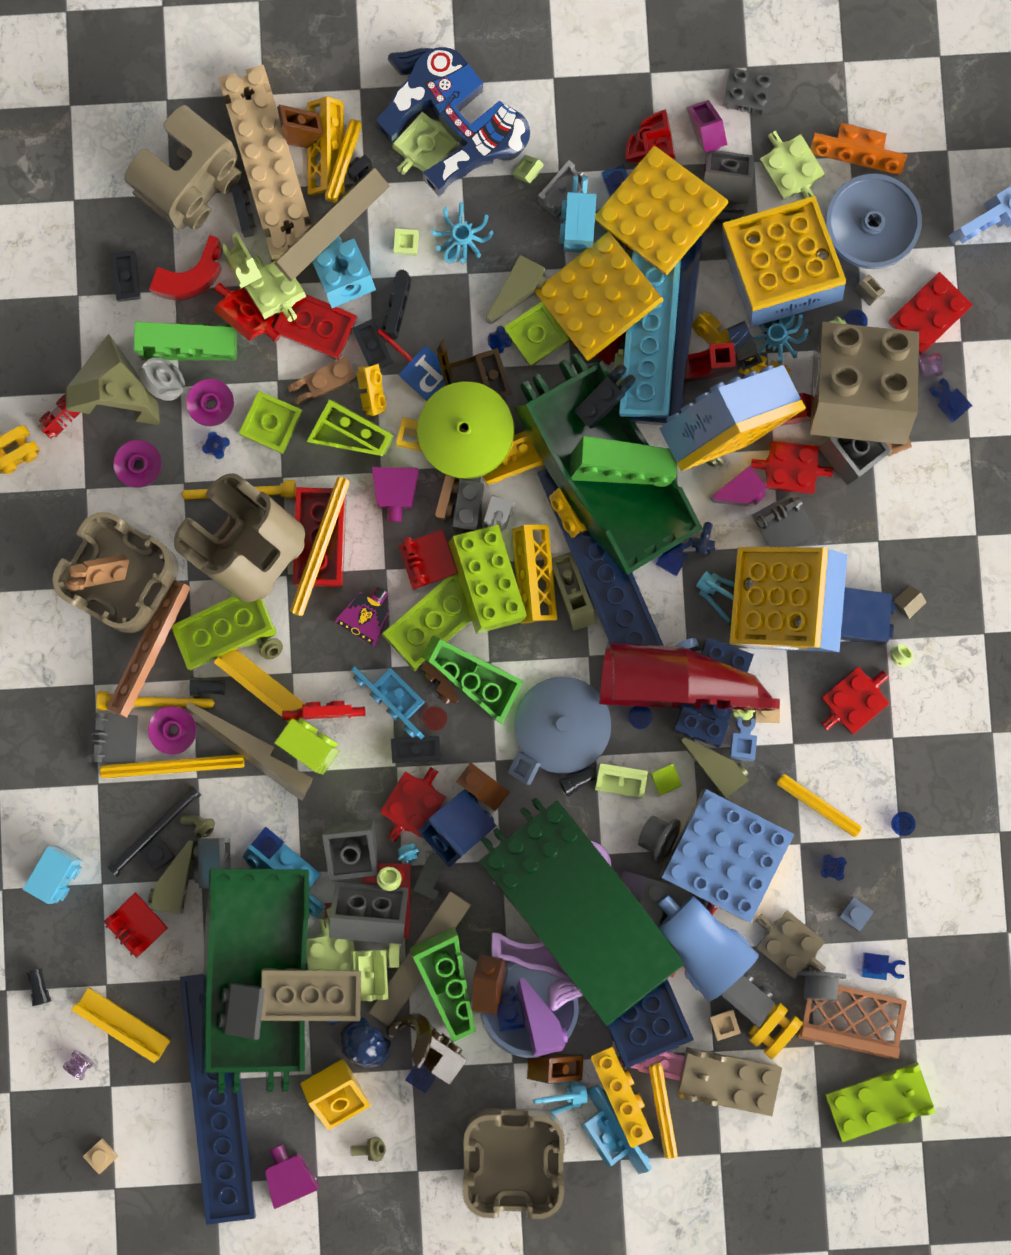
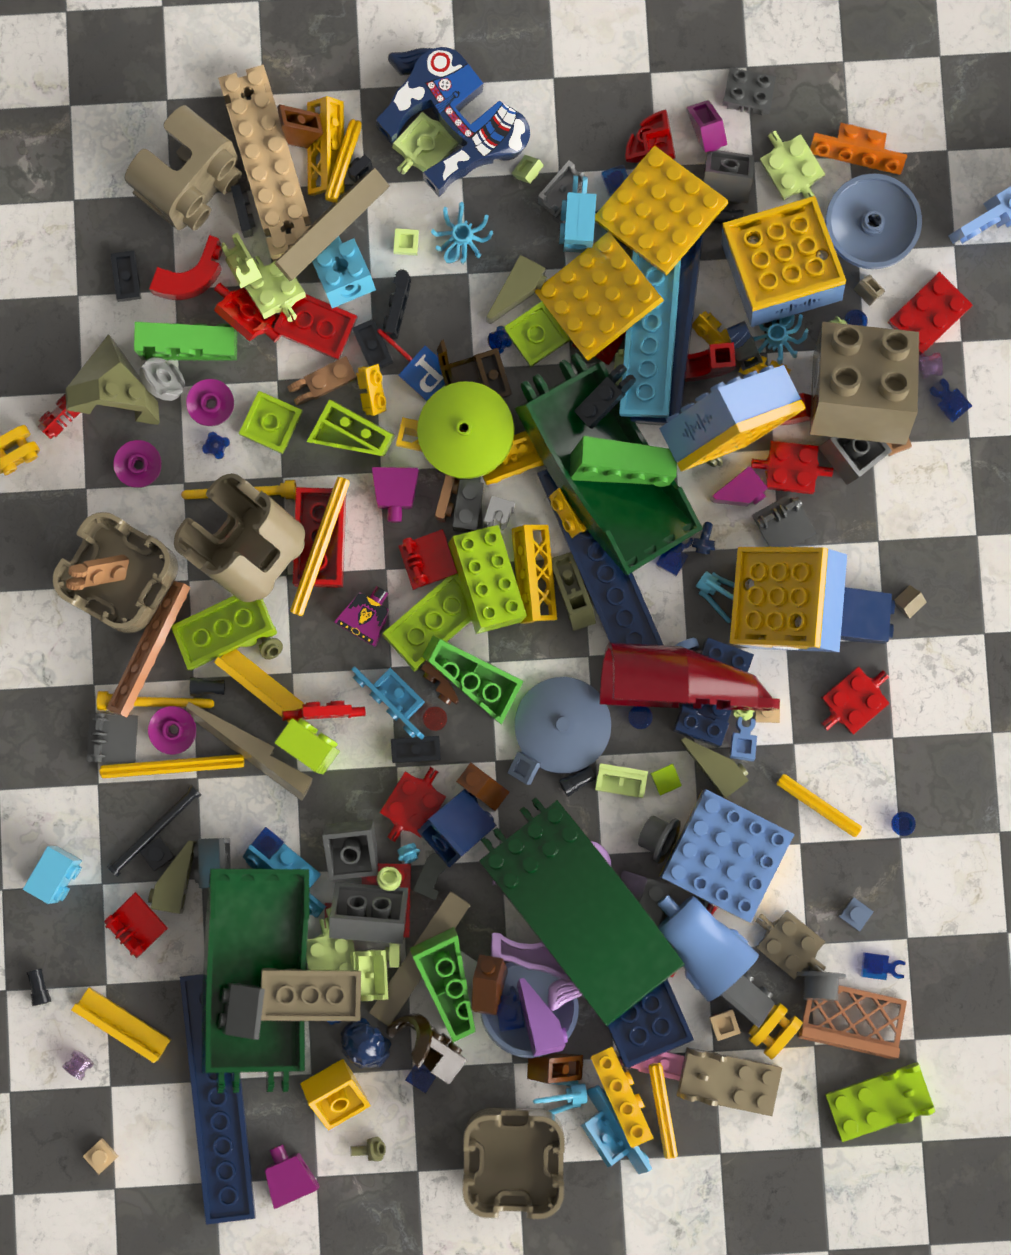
(203, 827): olive plate -> none
(838, 872): clear blue plate -> none
(901, 655): yellowish green plate -> none

